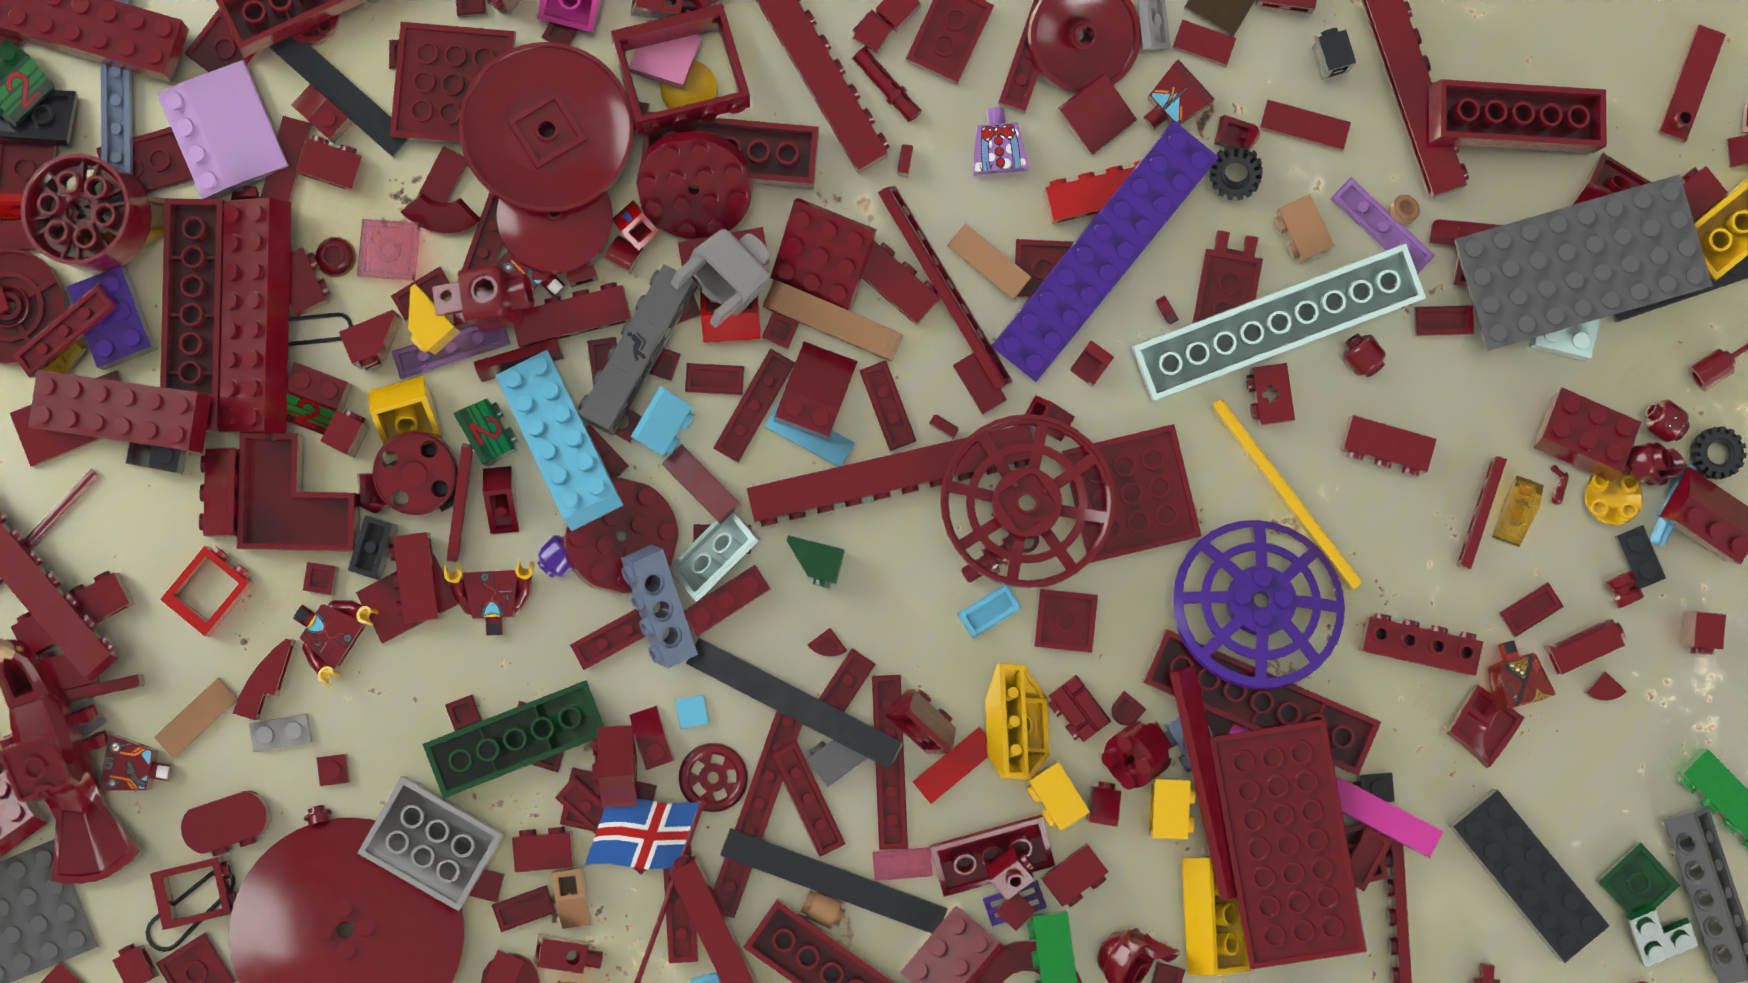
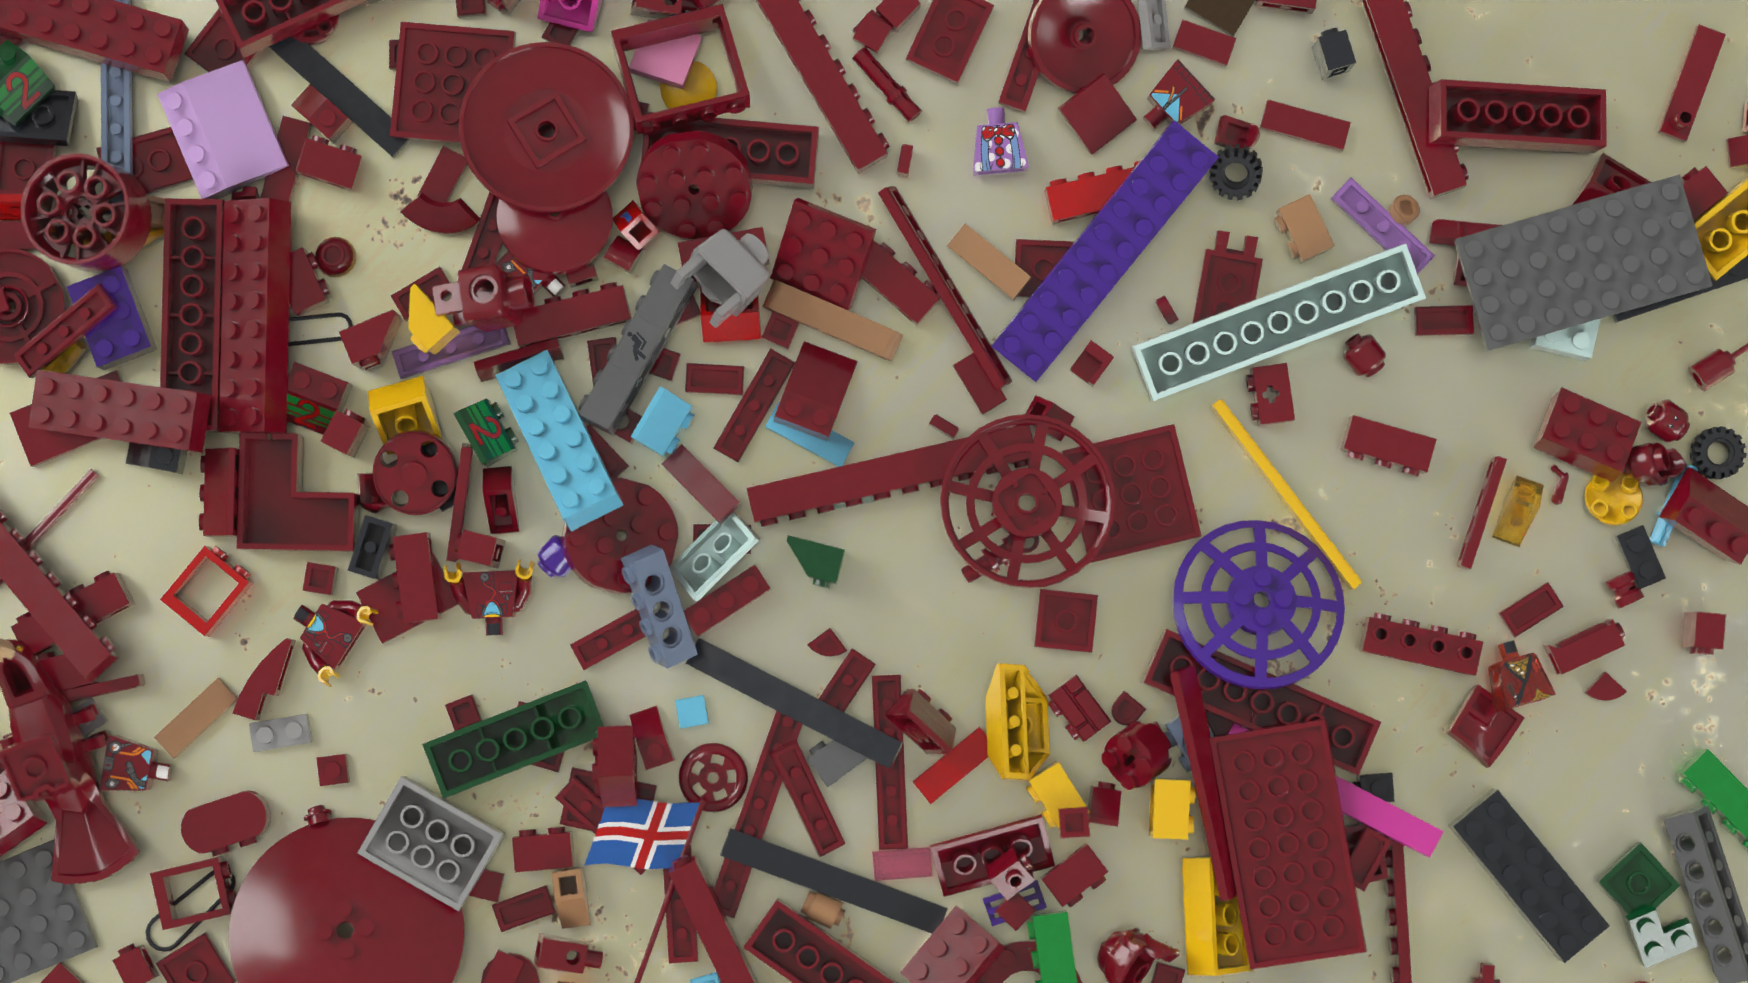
(388, 249): clear pink tile -> none
(479, 548): none -> dark red slope
(887, 405): dark red tile -> none
(989, 611): medium azure tile -> none
(1074, 822): none -> dark red tile

